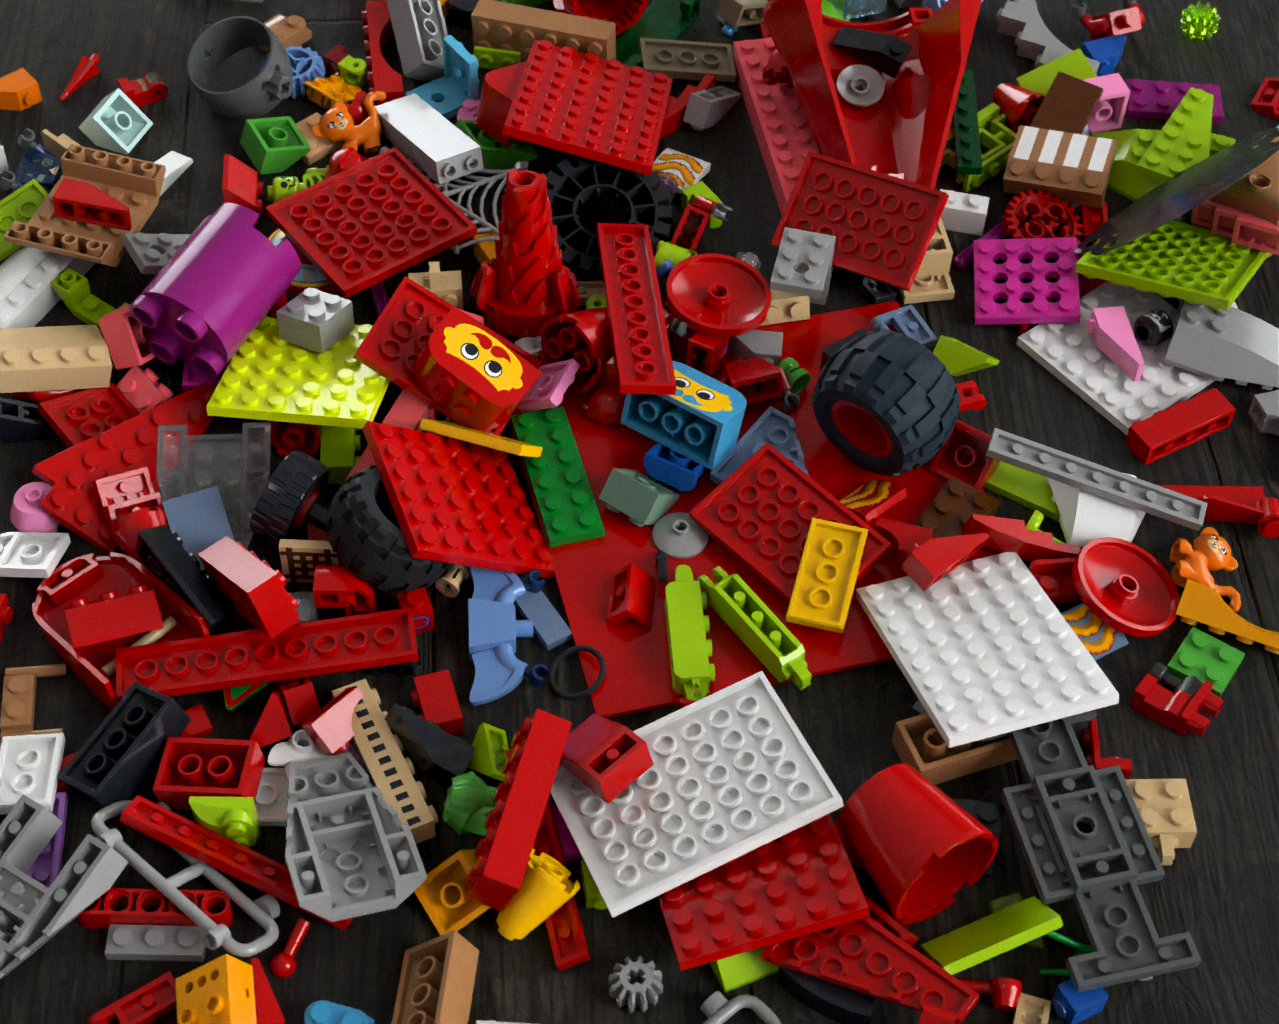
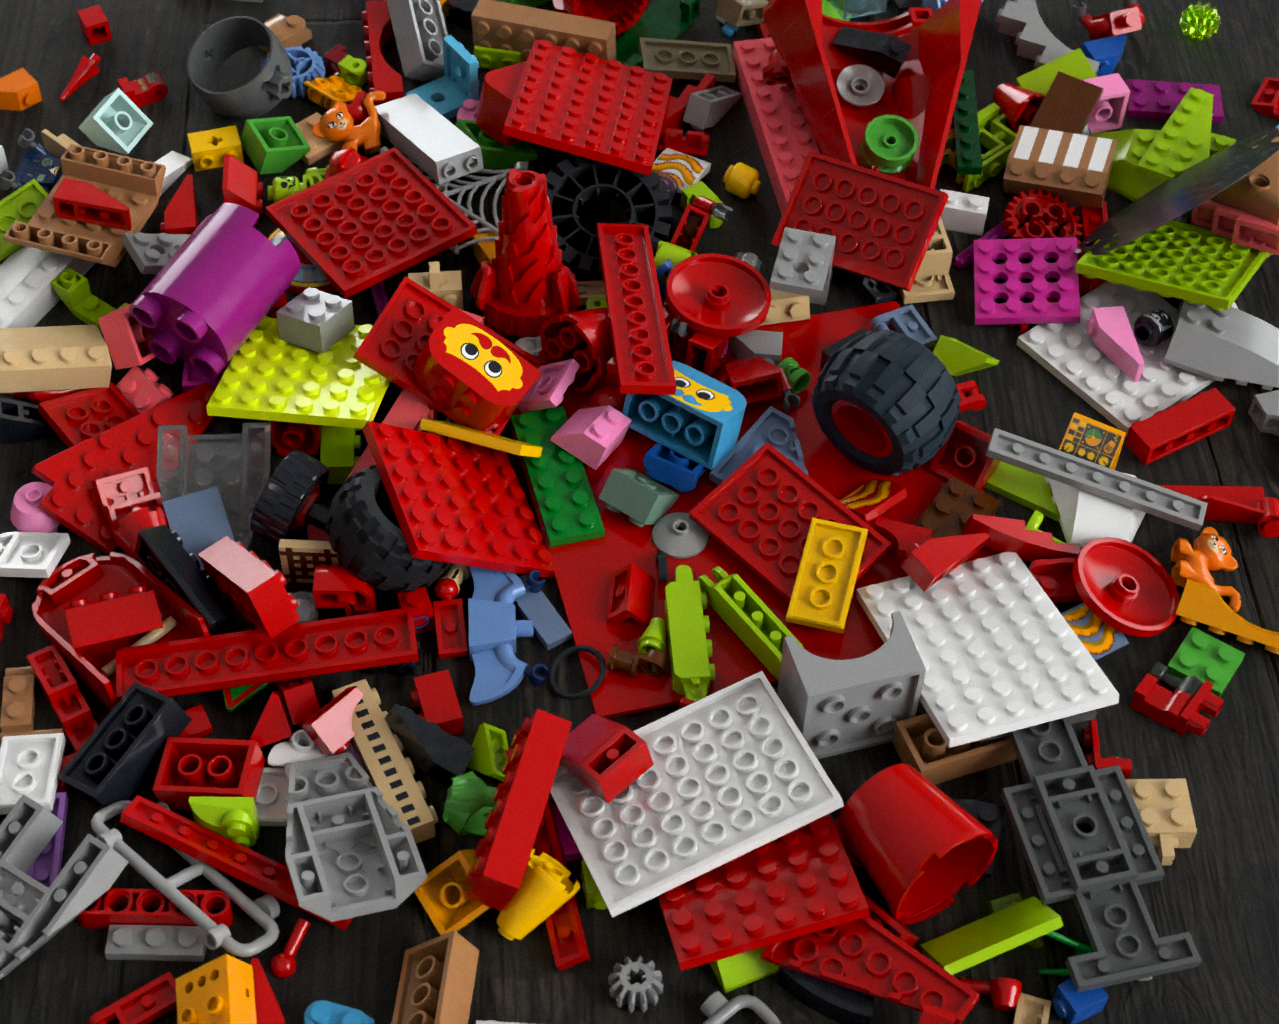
(63, 695): none -> red slope
(94, 25): none -> red brick
(181, 212): none -> red slope
(210, 146): none -> yellow brick
(449, 620): none -> red plate
(593, 434): none -> bright pink slope
(651, 663): none -> reddish brown connector
(654, 636): none -> lime cone
(693, 144): none -> red hinge
(742, 180): none -> yellow head
(855, 700): none -> light grey container
(889, 144): none -> bright green wheel
(1093, 441): none -> slope

